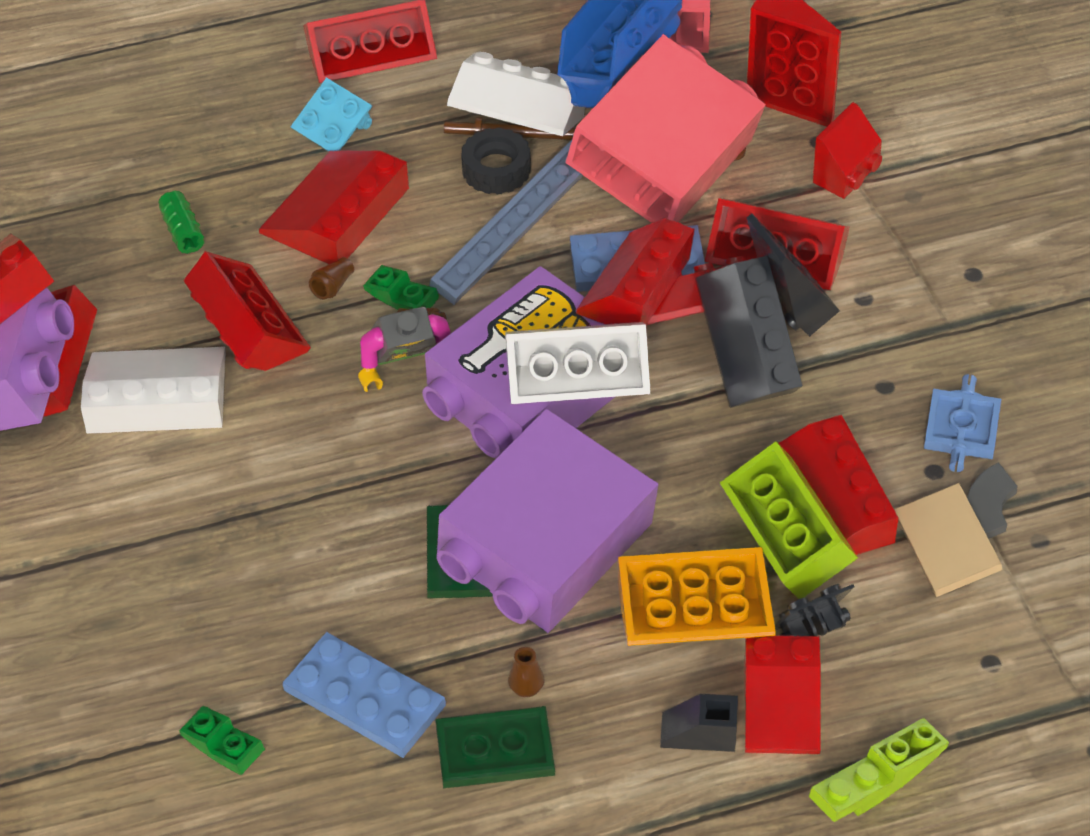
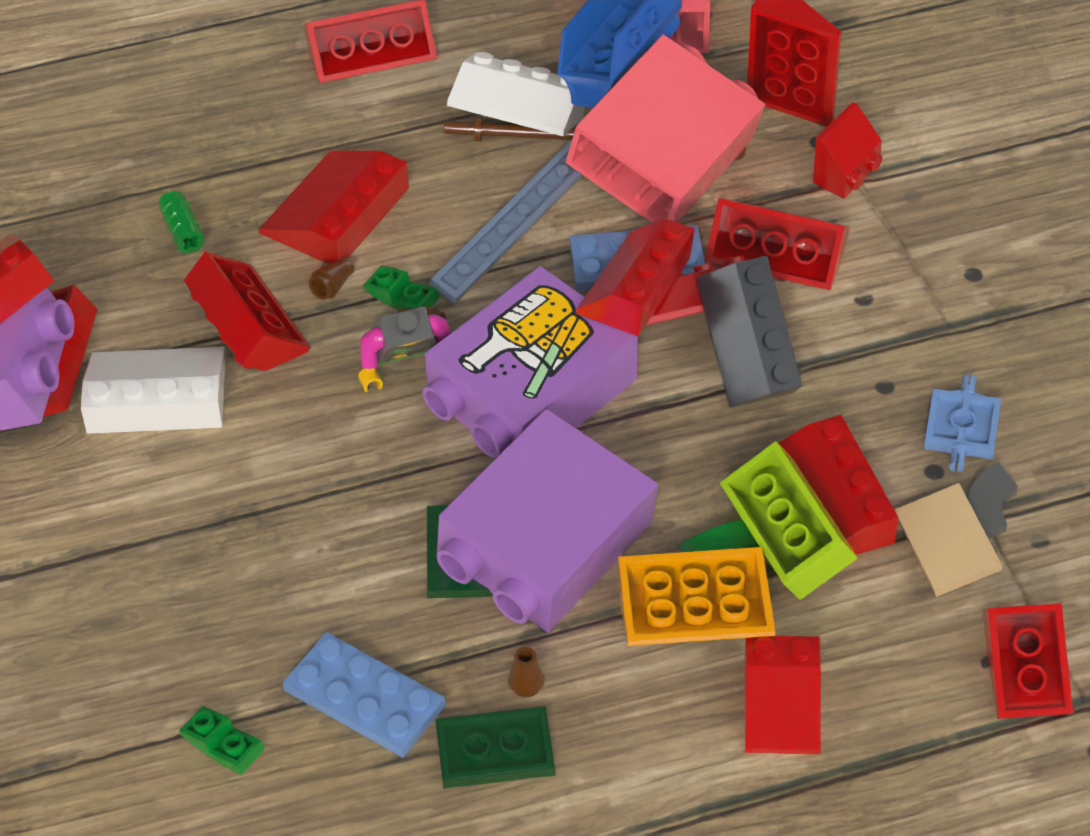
(332, 116): medium azure hinge -> none
(496, 179): black tyre -> none
(577, 362): white slope -> none
(701, 724): black slope -> none
(725, 536): none -> green slope
(797, 290): black slope -> none
(819, 615): black hinge -> none
(881, 773): lime slope -> none
(1028, 660): none -> red slope

